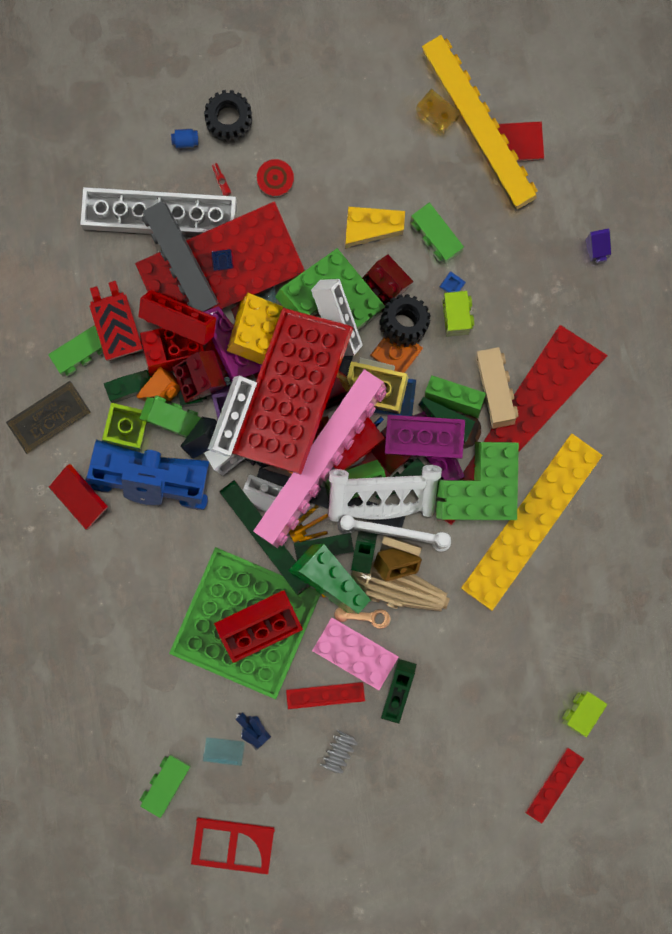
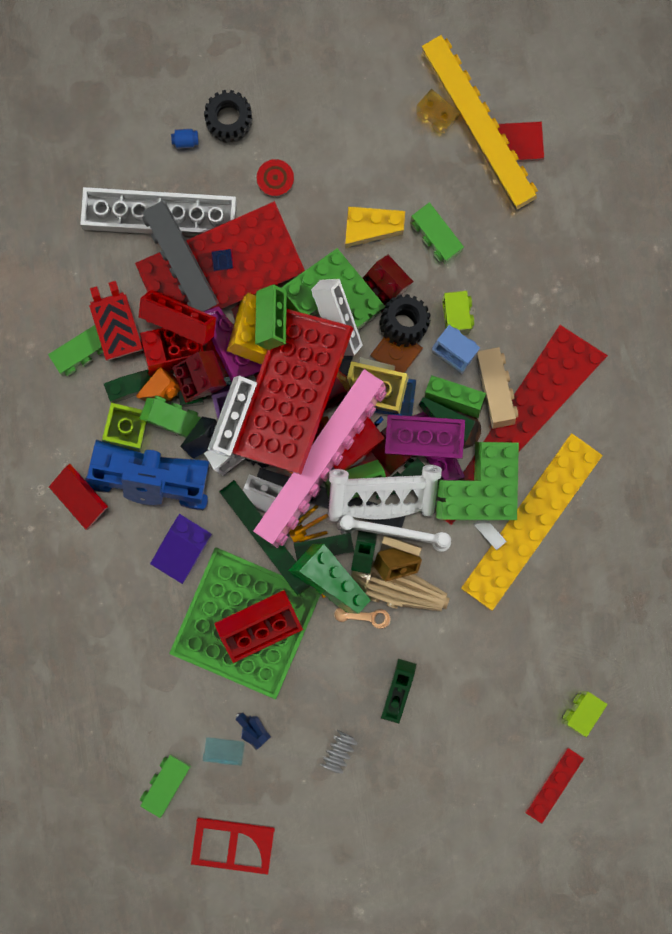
(48, 417): clear smoke tile -> none
(181, 548): none -> dark purple slope
(224, 187): red pin -> none
(270, 317): none -> bright green brick
(325, 695): red plate -> none
(355, 653): bright pink brick -> none
(452, 283): blue tile -> none
(455, 349): none -> medium blue slope
(490, 533): none -> white sticker
(599, 245): dark purple slope -> none

